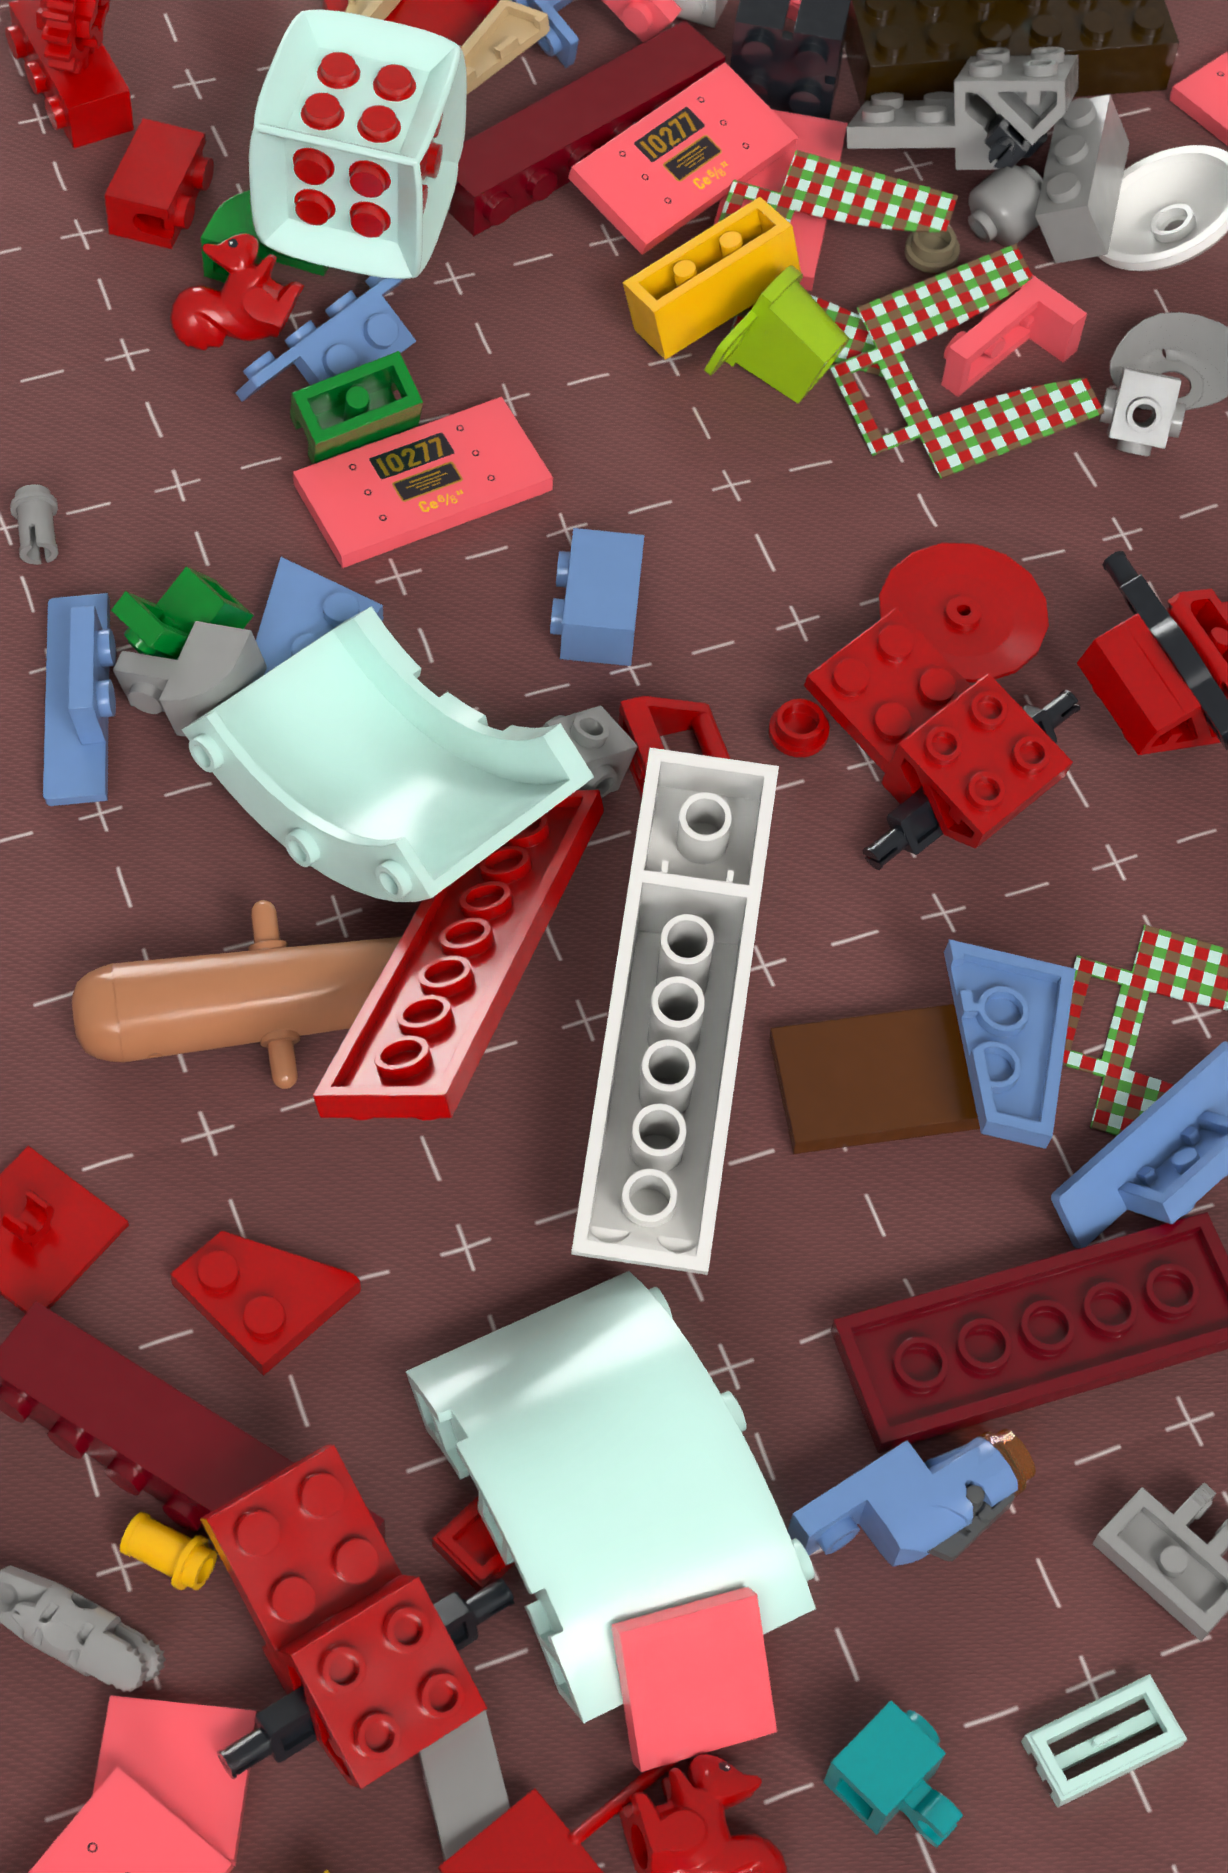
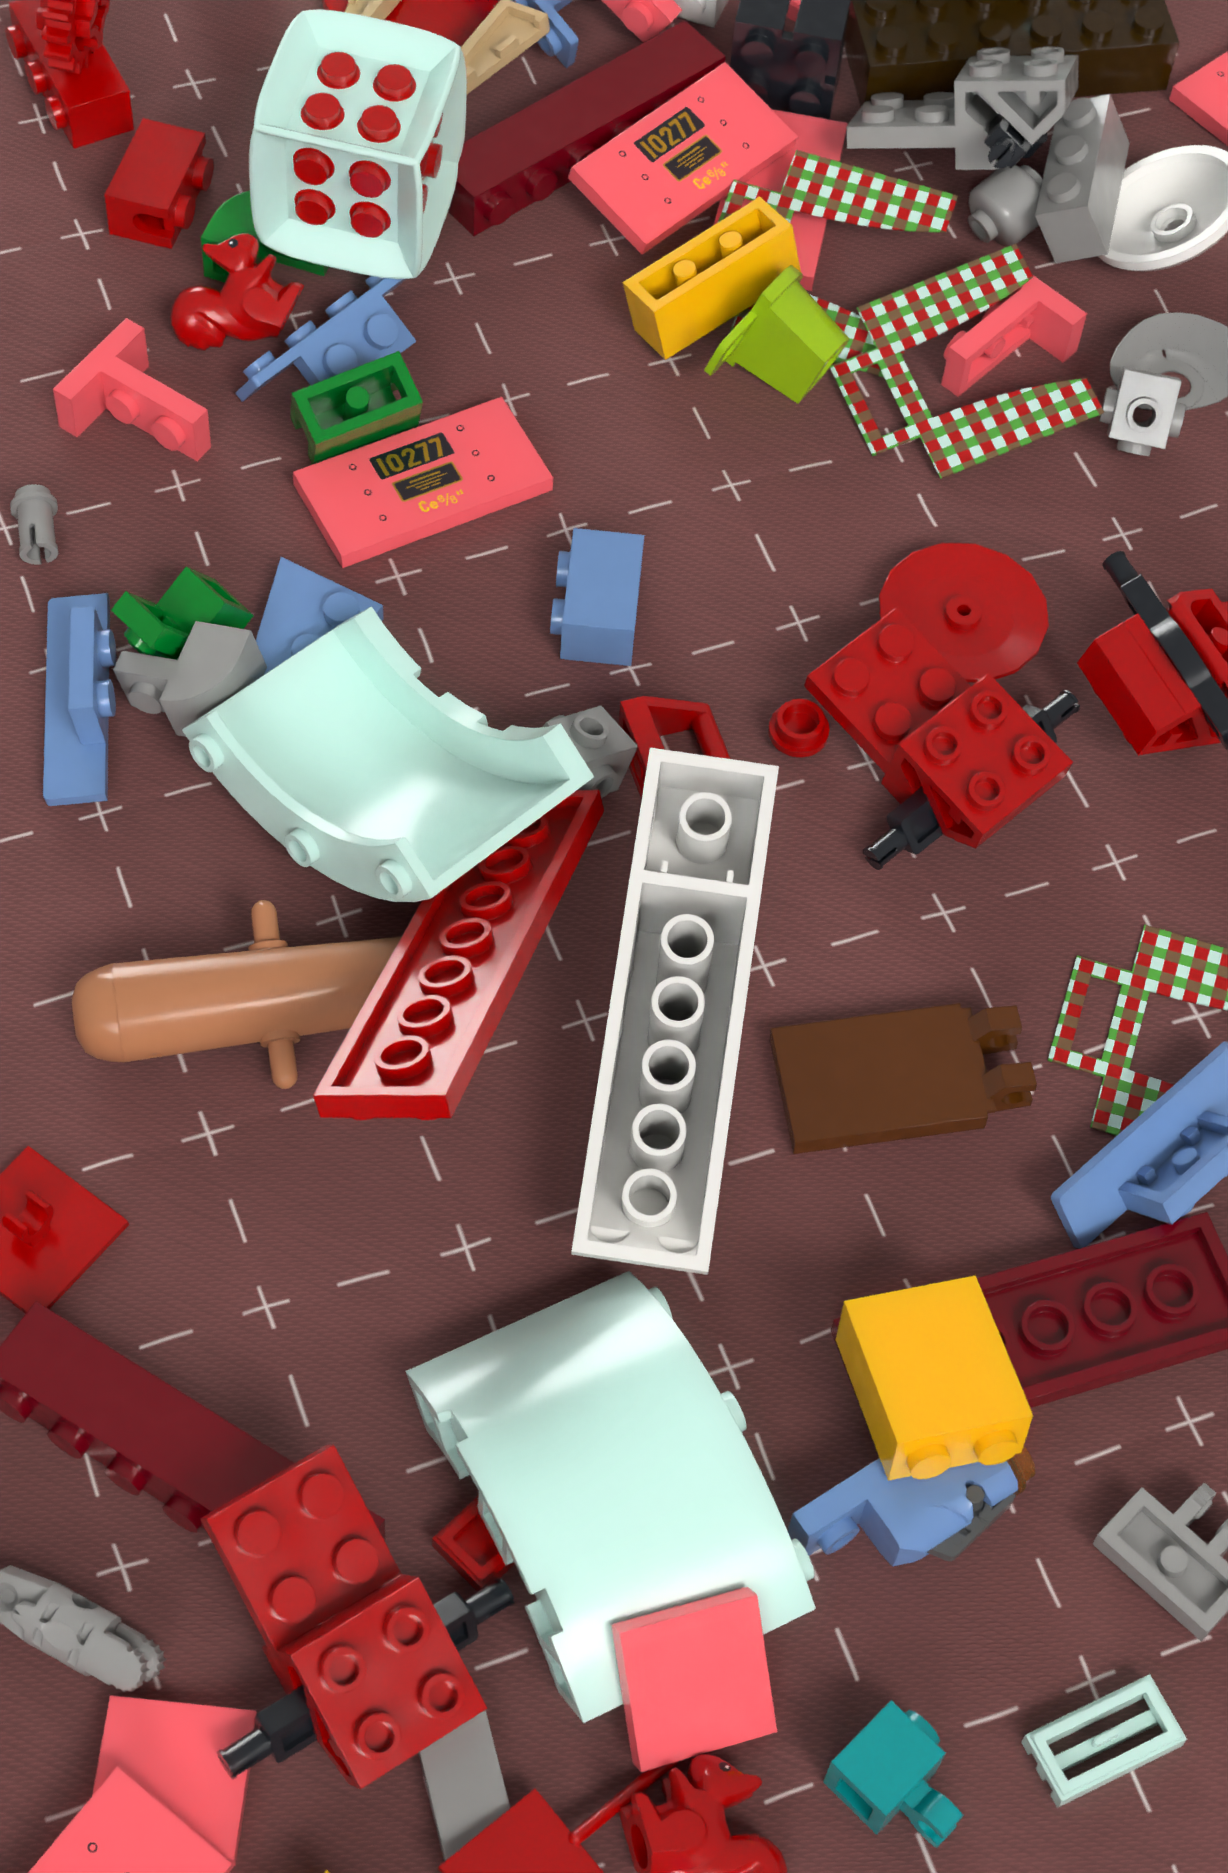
(115, 381): none -> coral bracket
(169, 1551): yellow pin -> none
(262, 1295): red wing -> none
(932, 250): dark tan plate -> none
(933, 1378): none -> yellow brick
(1012, 1037): medium blue wing -> none

